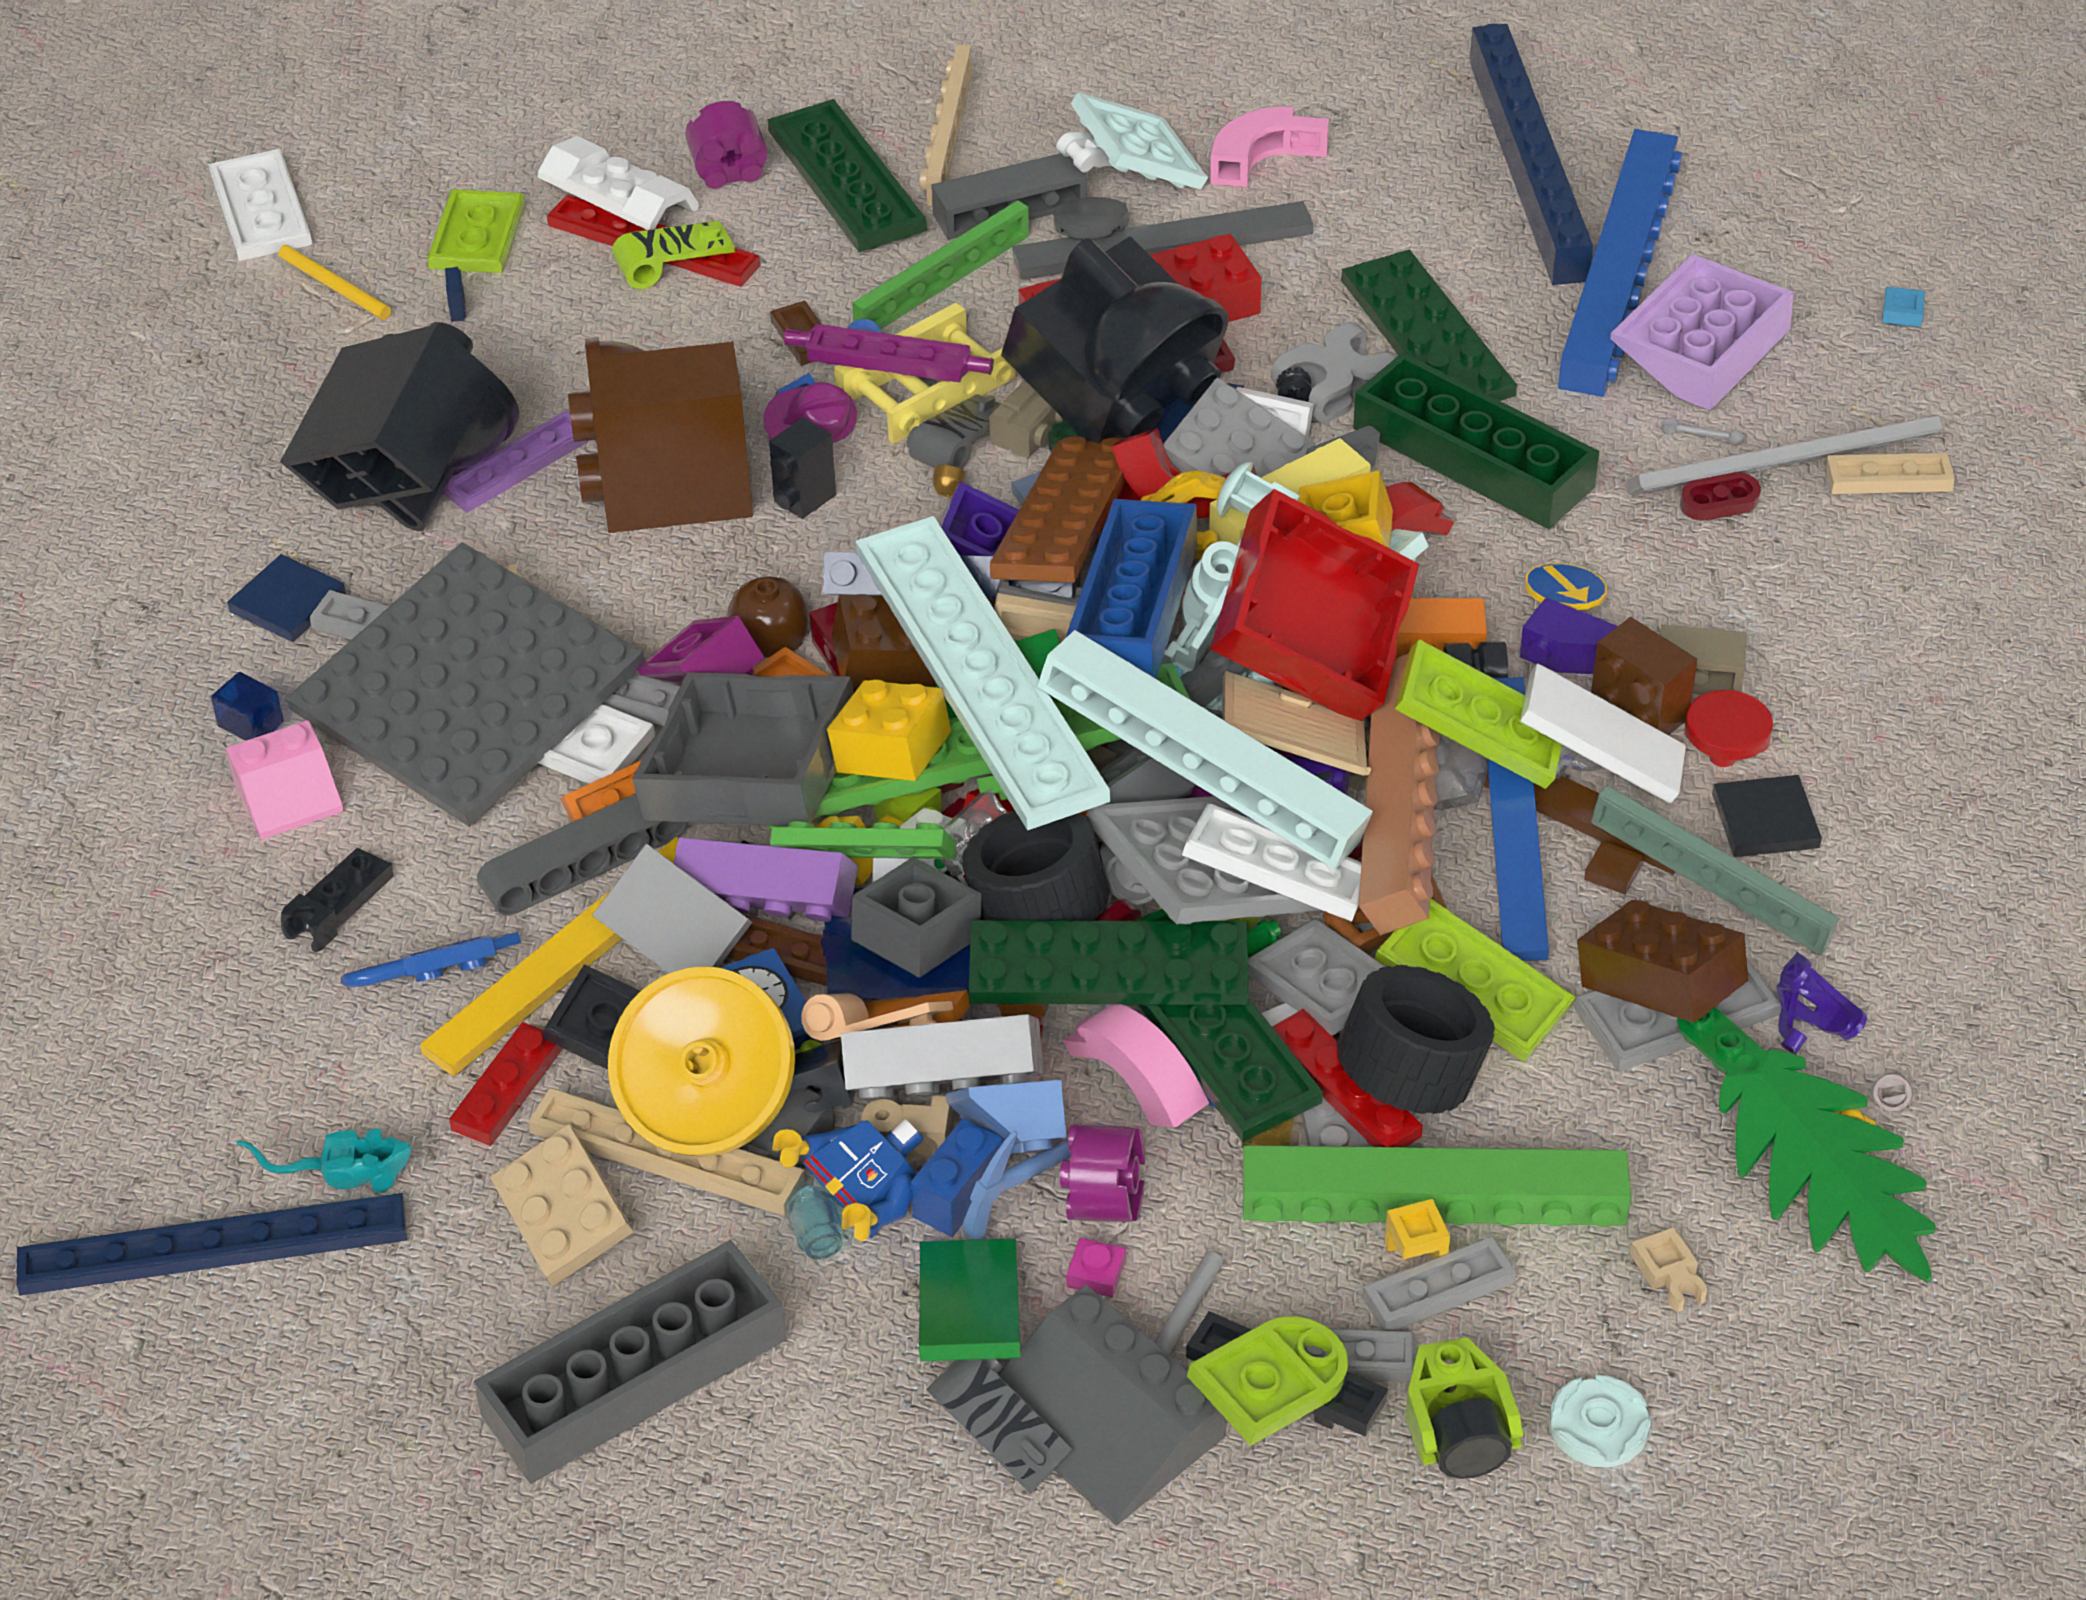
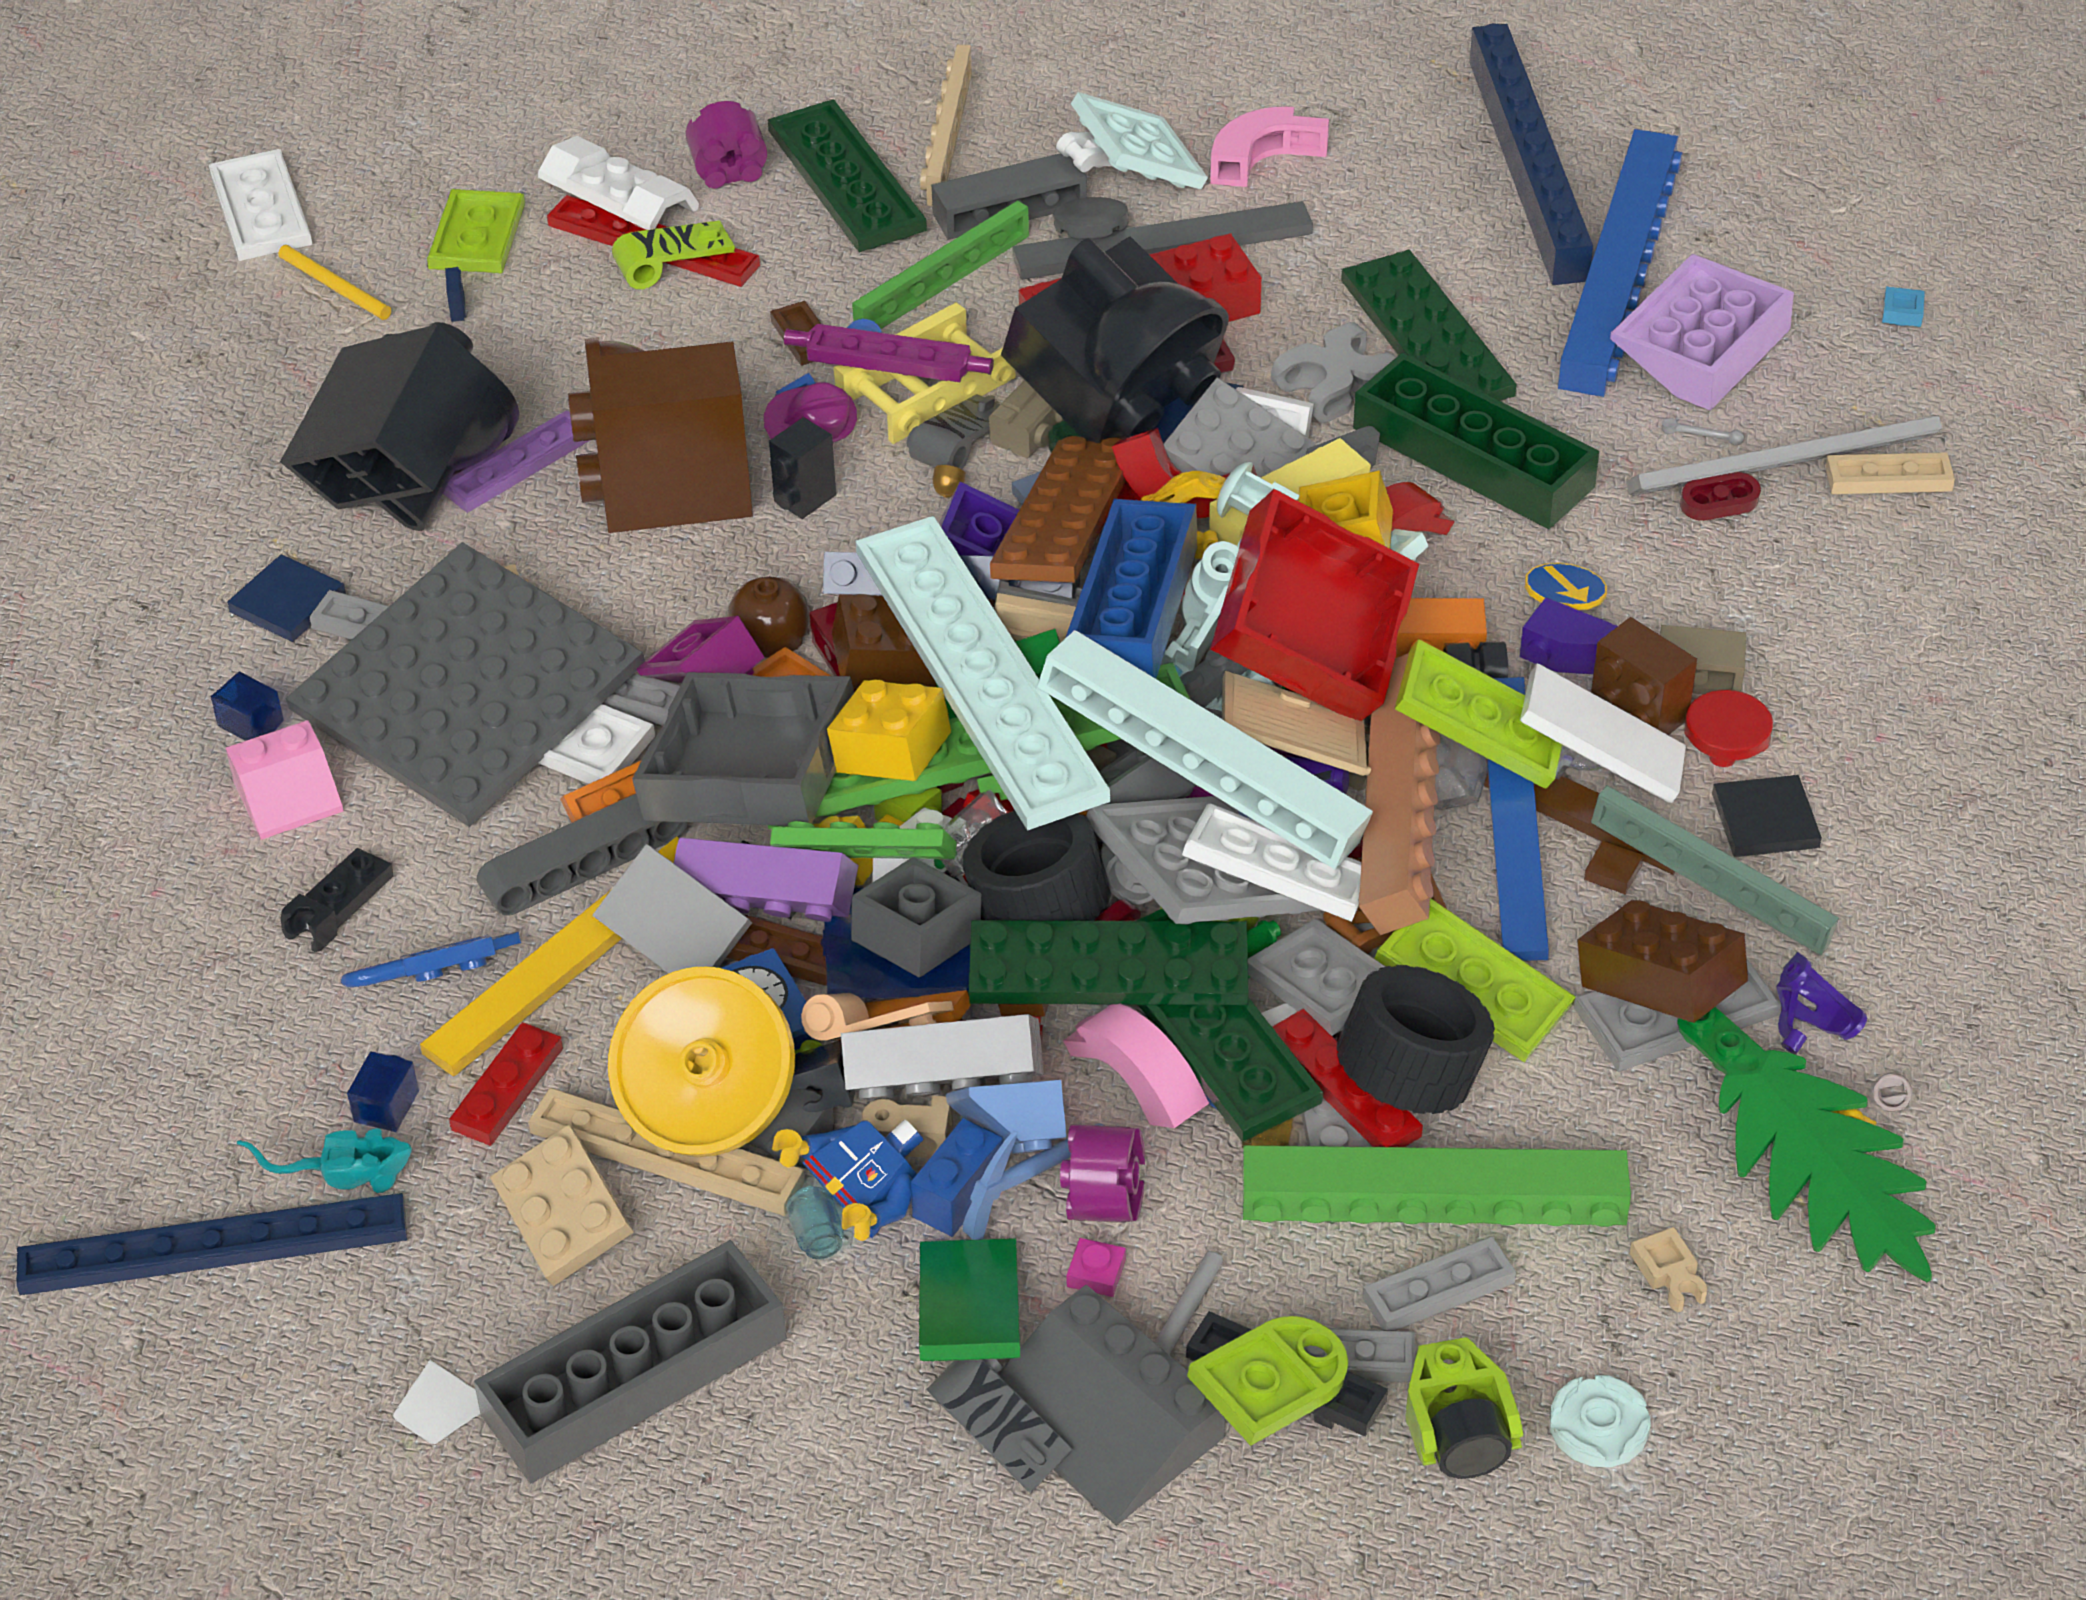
(383, 1091): none -> clear blue brick
(437, 1404): none -> white sticker
(589, 1015): black tile -> none
(1299, 380): black bush -> none
(1416, 1231): yellow panel -> none

